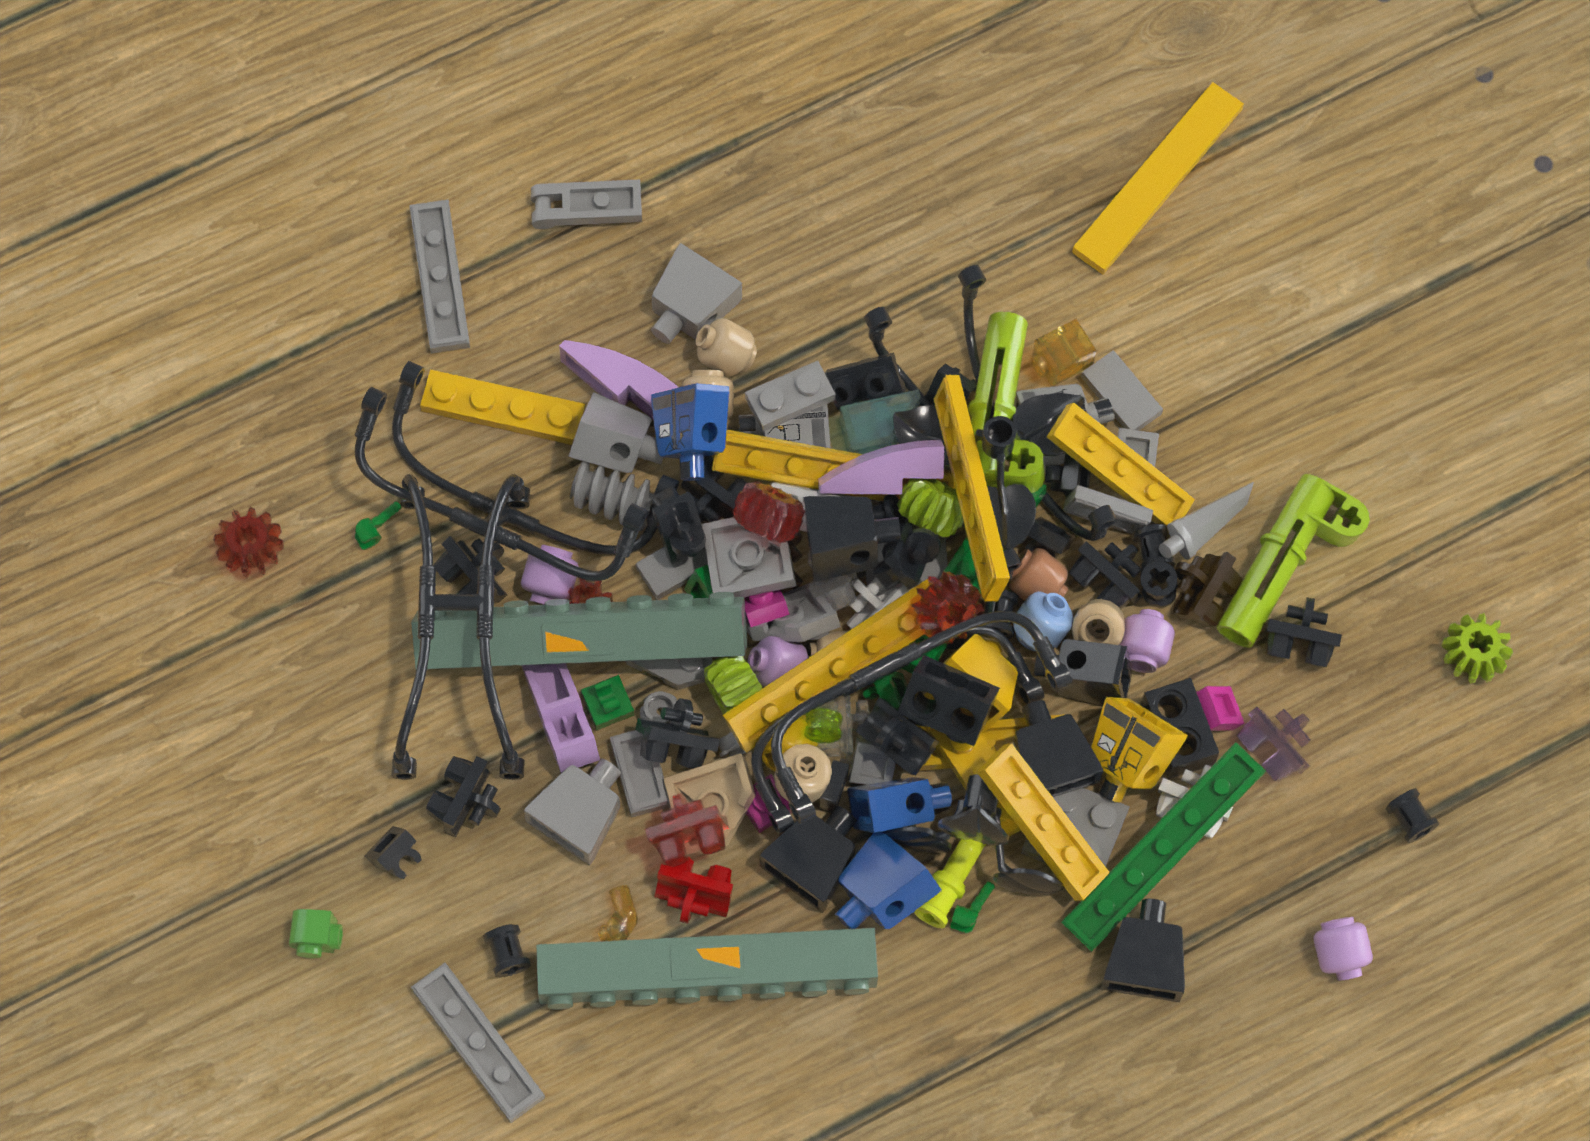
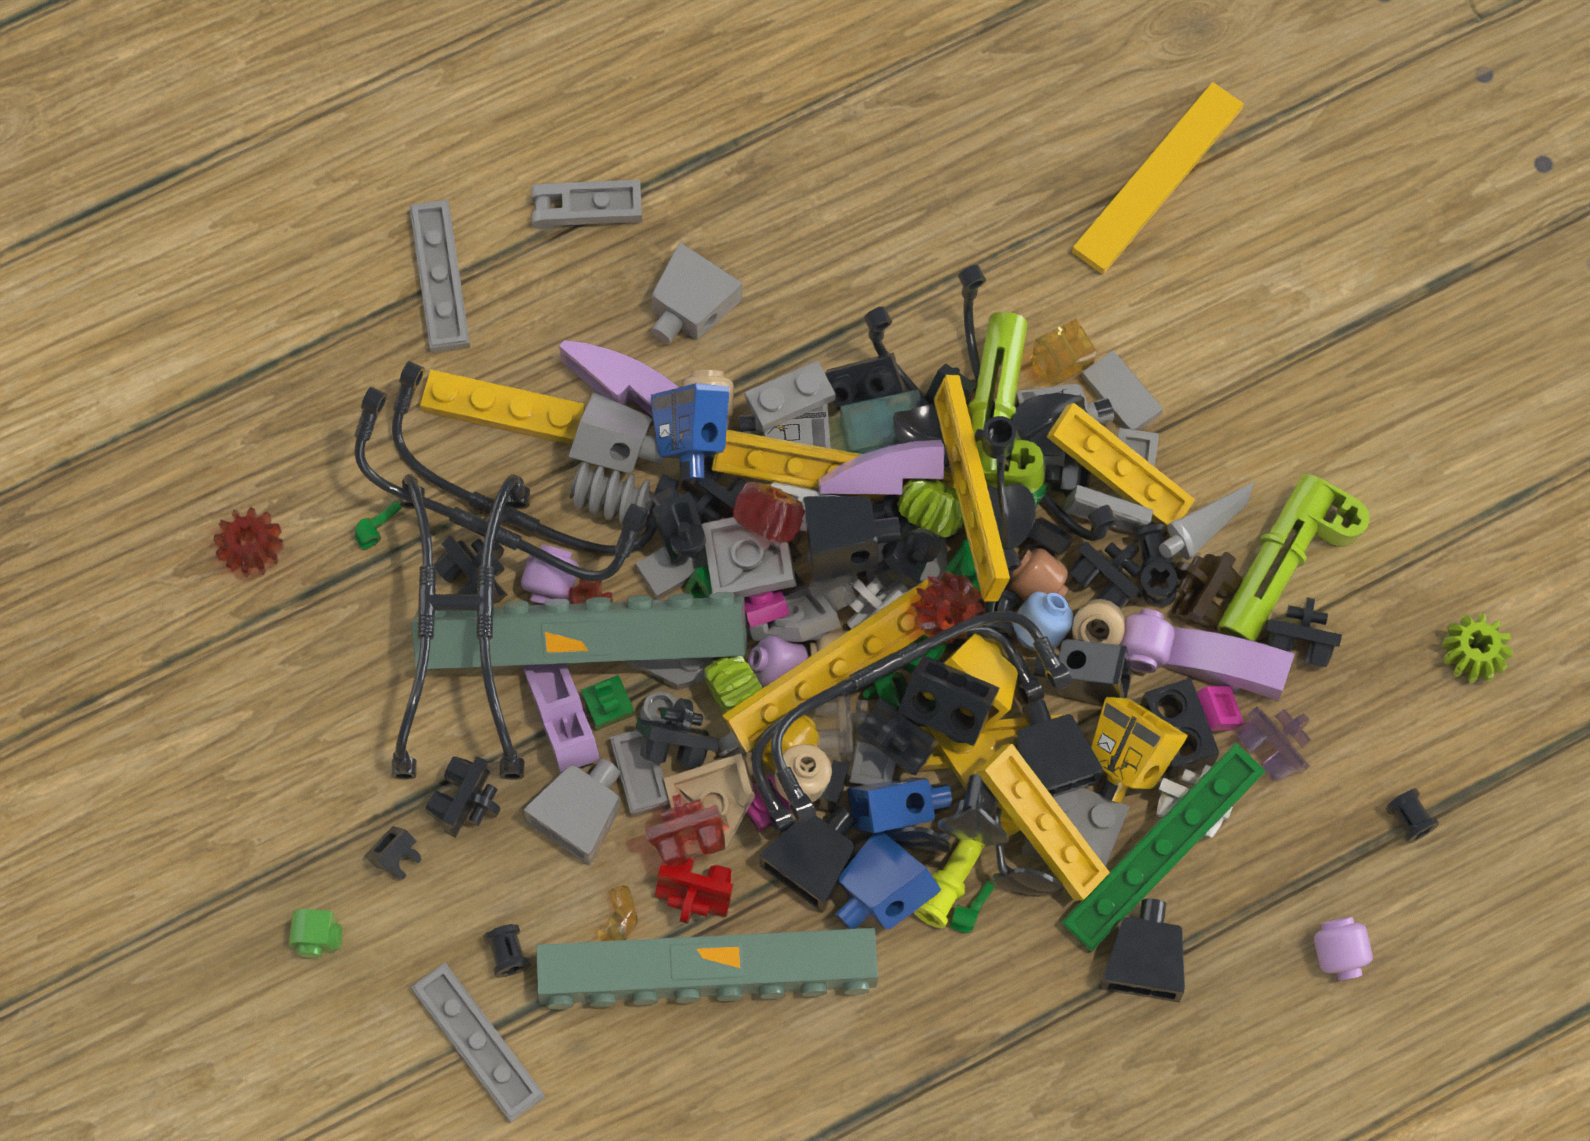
(726, 347): tan head -> none
(823, 725): clear neon green bush -> none
(1230, 661): none -> lavender slope

